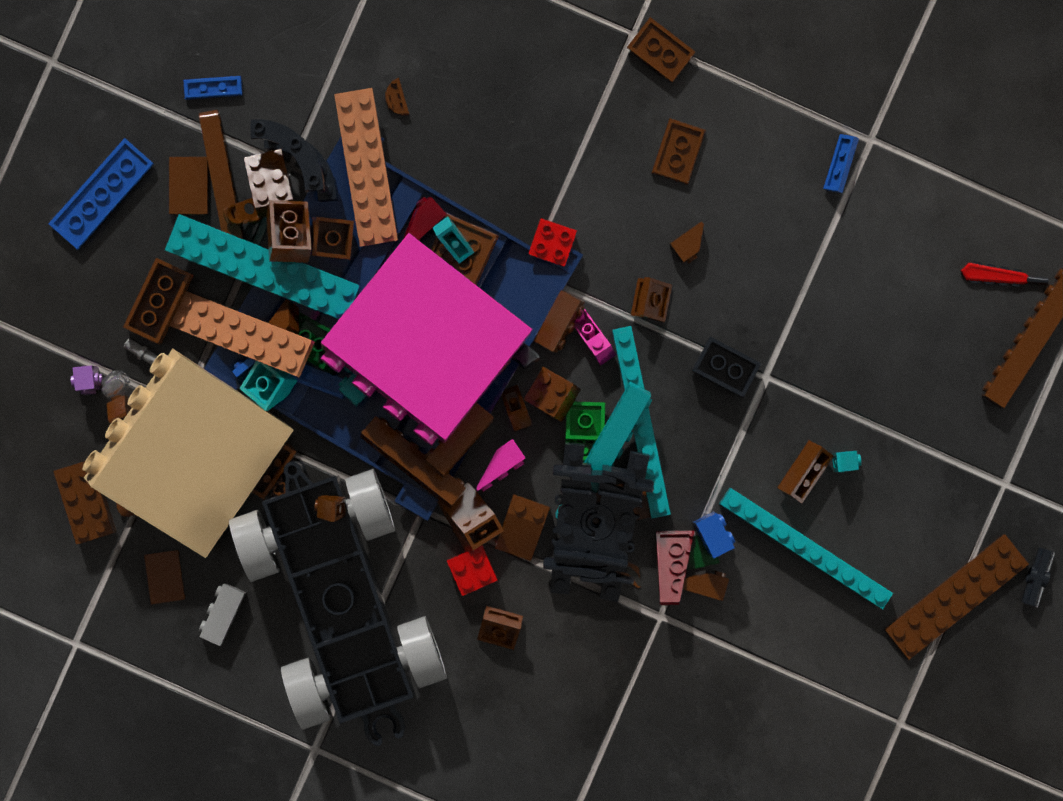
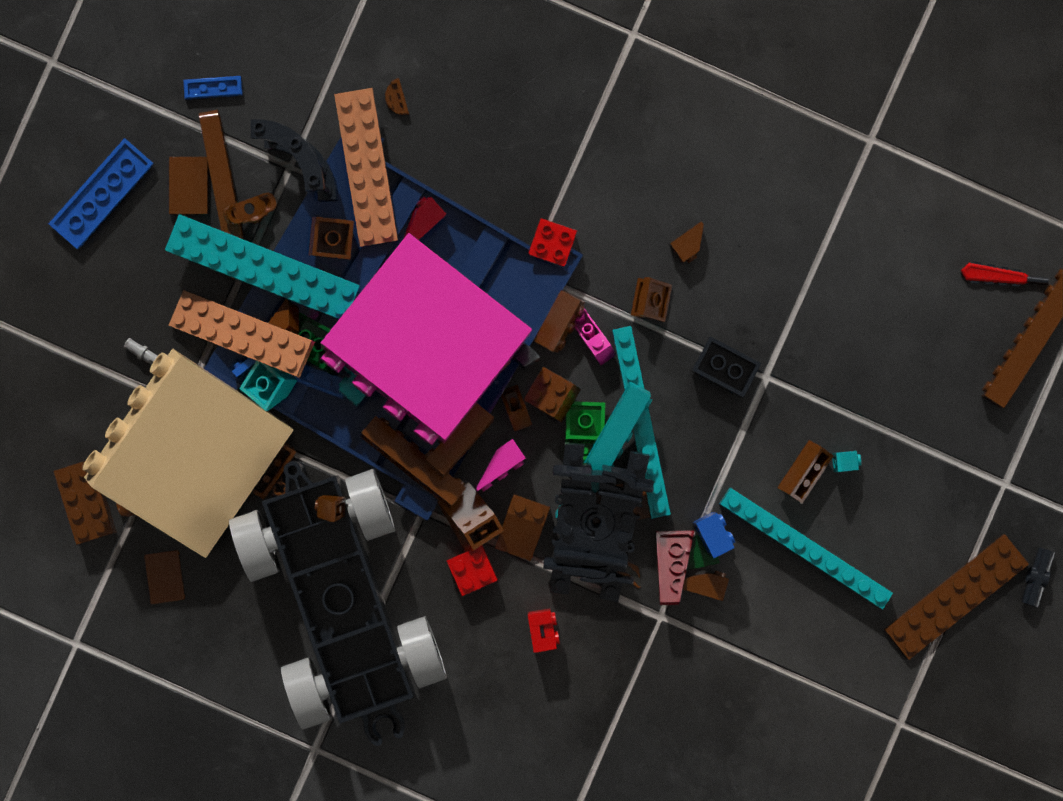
(86, 379): medium lavender brick -> none
(115, 383): clear head -> none
(118, 408): reddish brown slope -> none
(158, 301): reddish brown brick -> none
(221, 614): light grey brick -> none
(268, 179): brick -> none
(288, 231): reddish brown brick -> none
(453, 239): teal slope -> none
(480, 241): reddish brown plate -> none
(500, 627): reddish brown bracket -> none
(542, 630): none -> red piece
(661, 50): reddish brown plate -> none
(678, 151): reddish brown tile -> none
(841, 163): blue plate -> none

